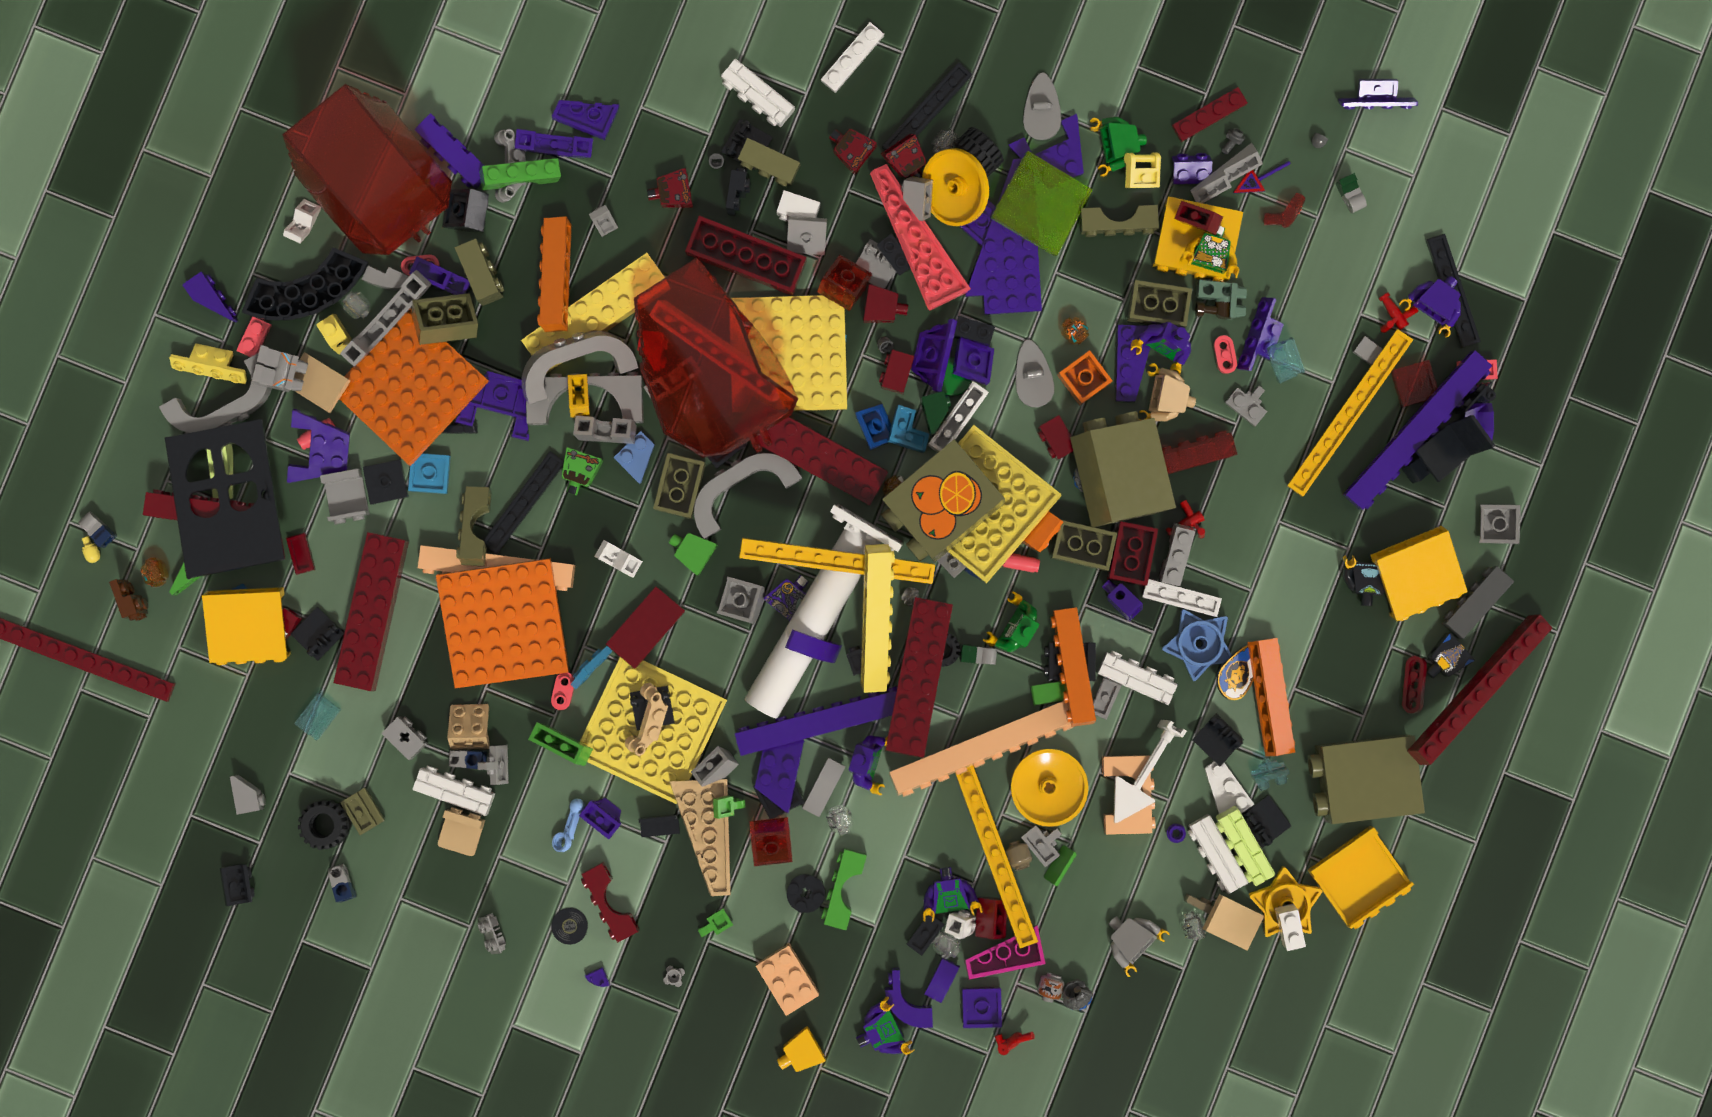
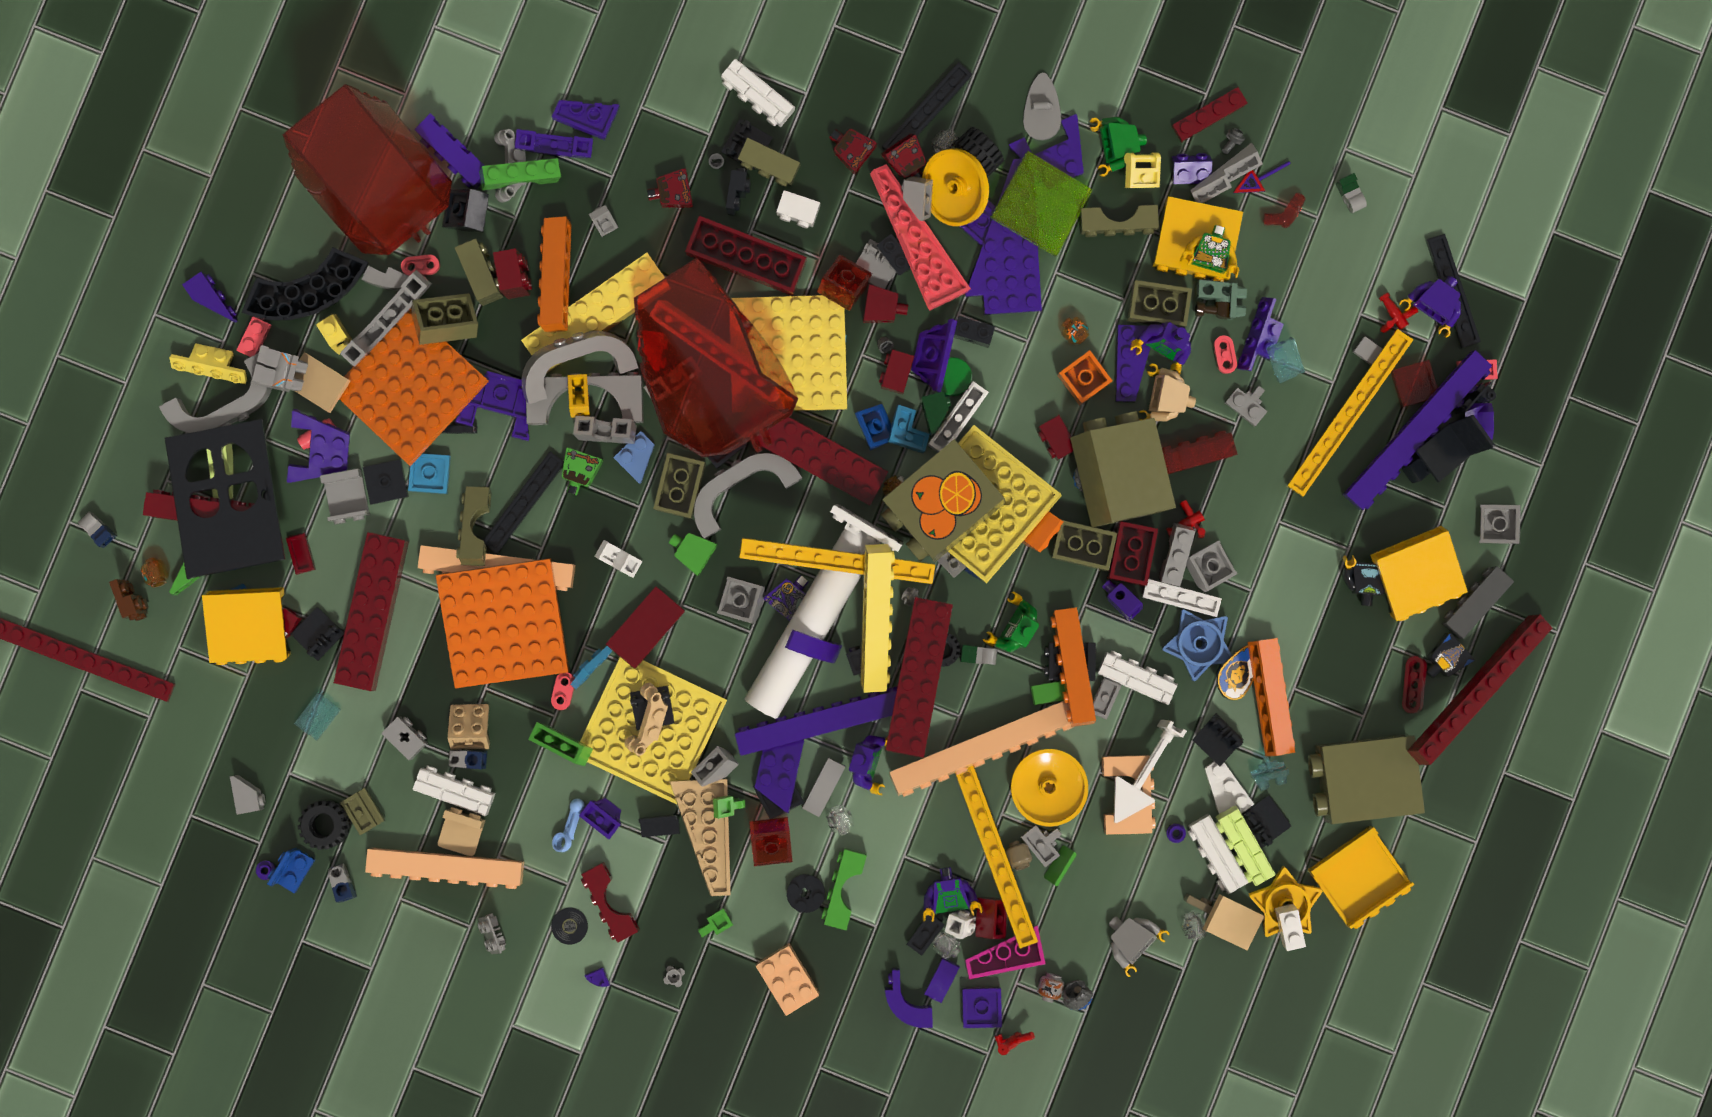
(90, 550): light yellow cylinder -> none
(236, 884): black bracket -> none
(260, 874): none -> dark purple plate
(291, 869): none -> blue bracket
(303, 221): white slope -> none
(356, 305): clear head -> none
(441, 277): dark purple slope -> none
(444, 866): none -> light nougat brick
(496, 764): light grey hinge -> none
(512, 274): none -> dark red brick
(801, 1051): yellow torso -> none
(807, 235): light grey plate -> none
(852, 57): white plate -> none
(883, 1031): torso -> none
(973, 361): dark purple plate -> none
(1023, 563): coral piece -> none
(1033, 376): light grey shield -> none
(1198, 217): dark red brick -> none
(1210, 567): none -> light grey slope
(1319, 140): dark grey hinge -> none
(1377, 93): bracket -> none

